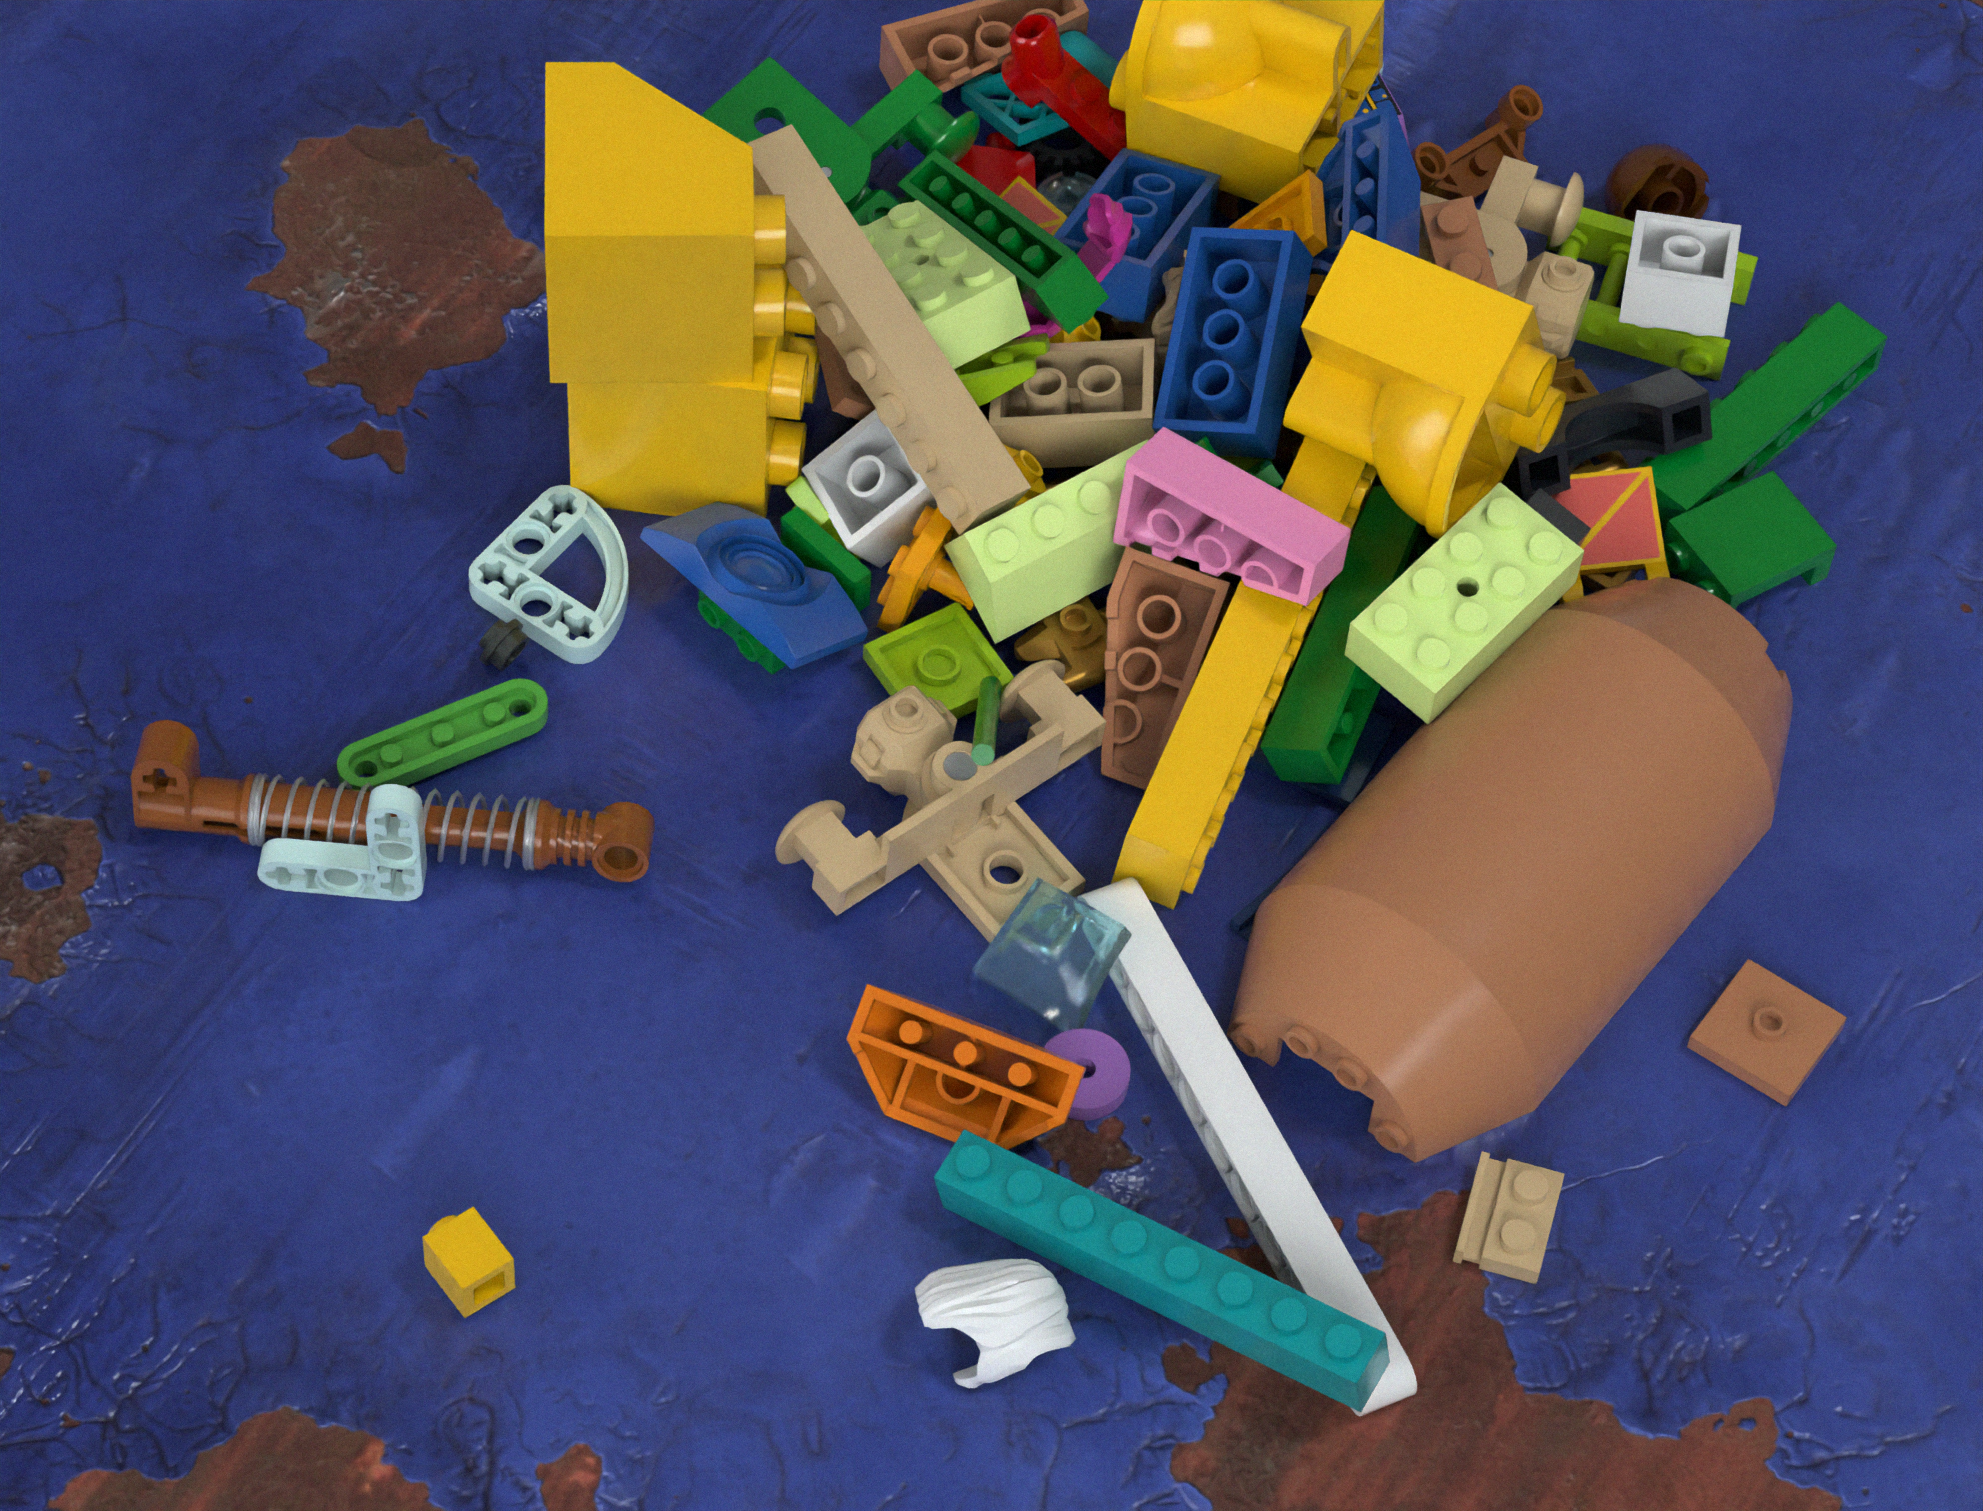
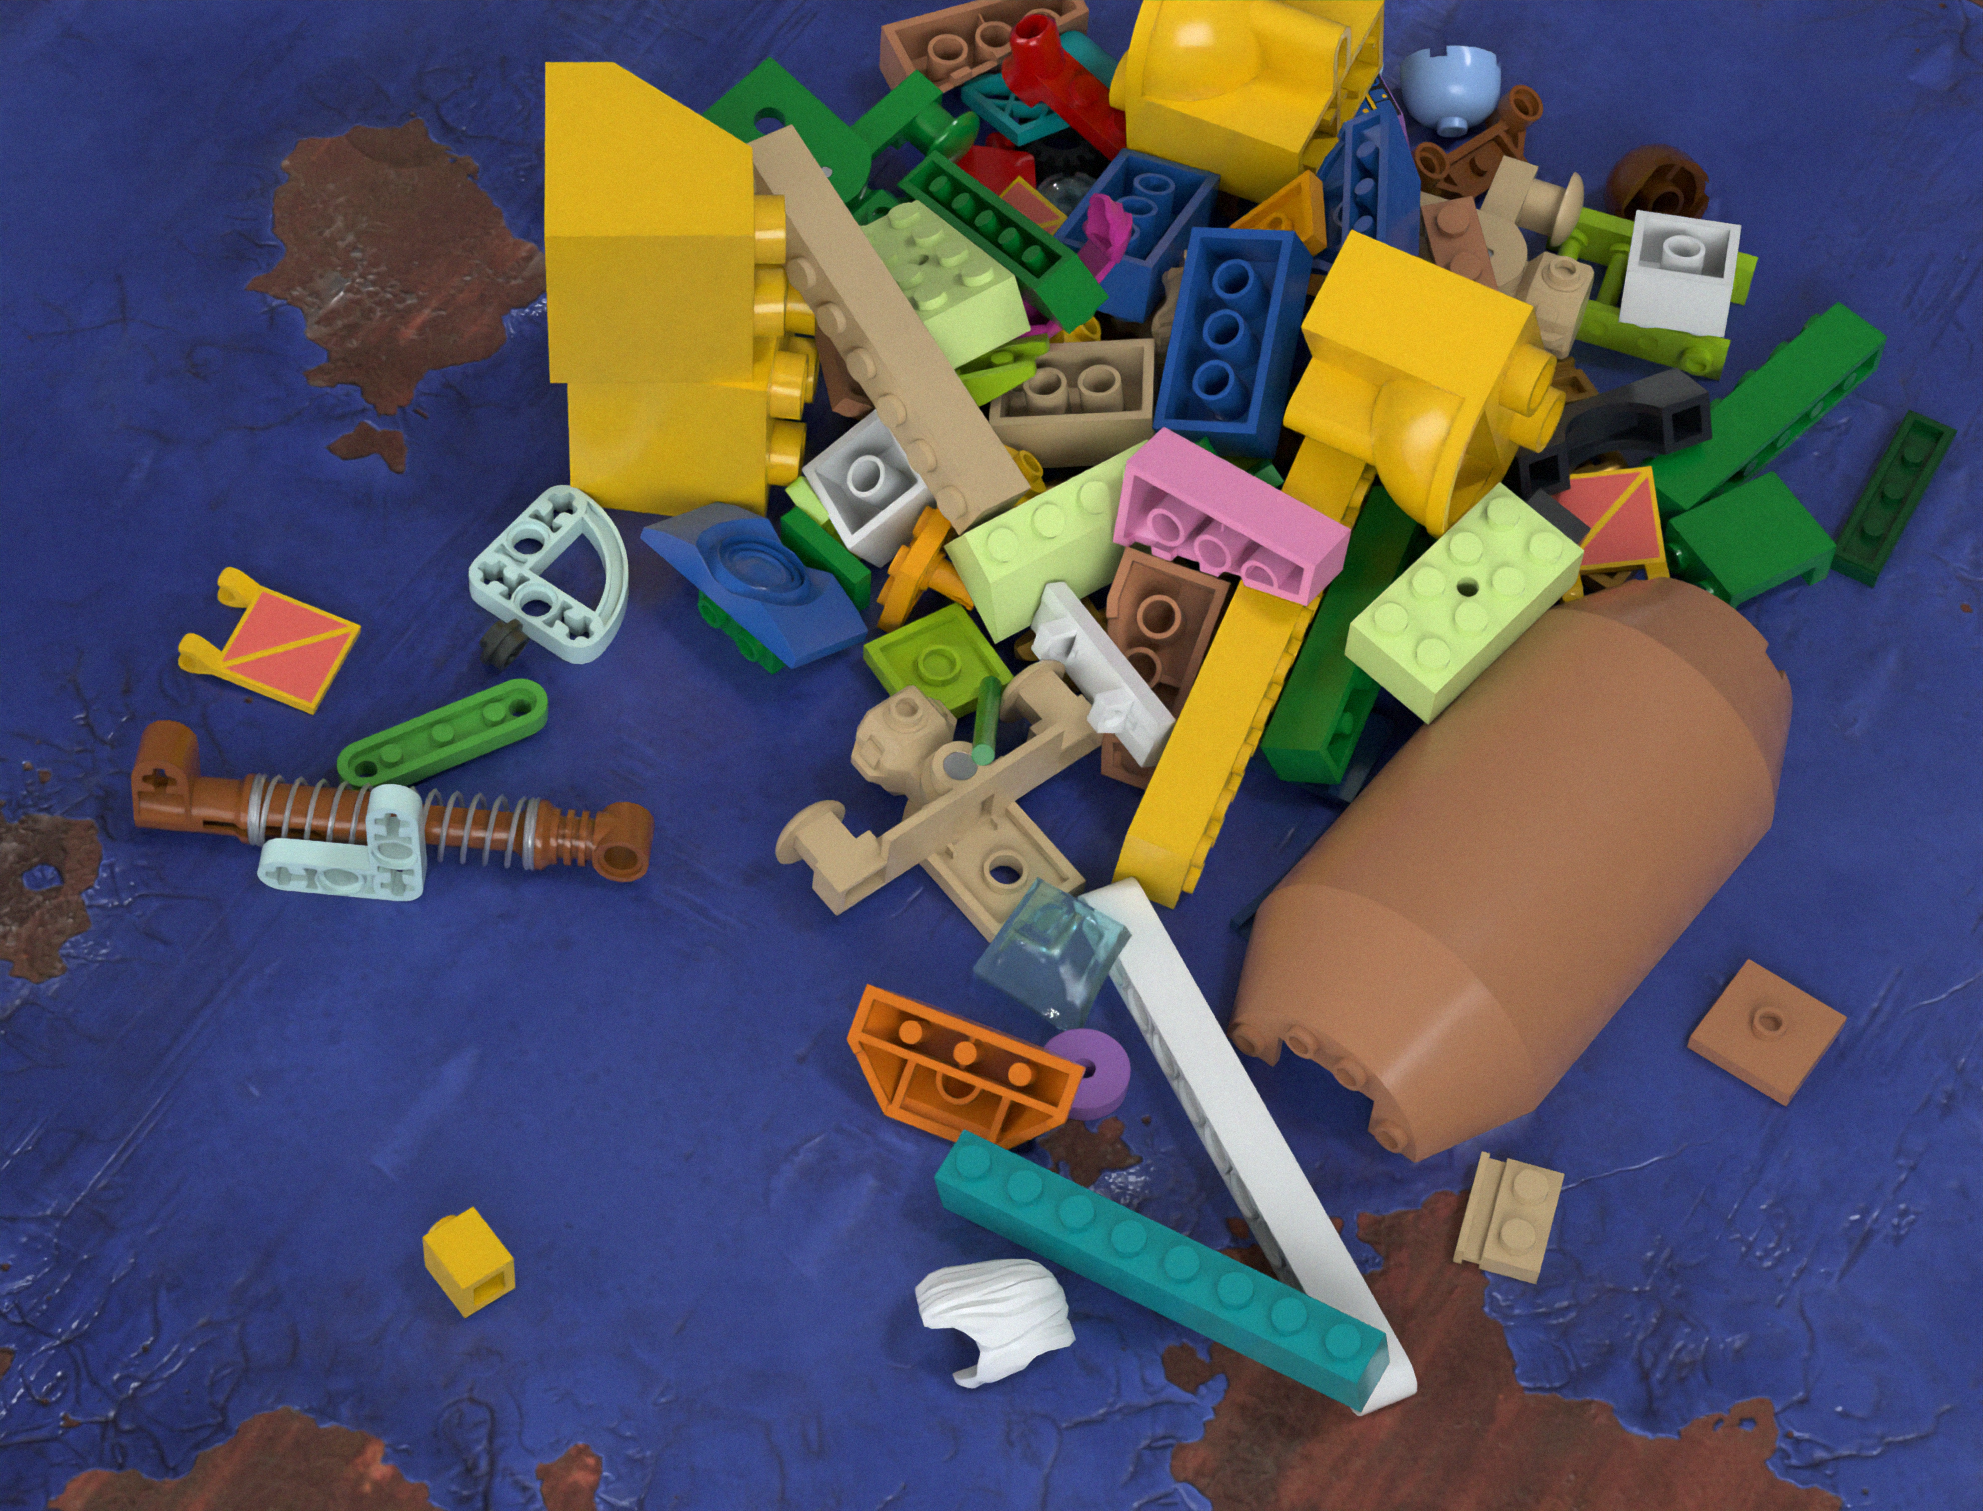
(277, 646): none -> flag
(1117, 692): none -> white hinge
(1451, 89): none -> light blue cylinder
(1891, 498): none -> dark green tile

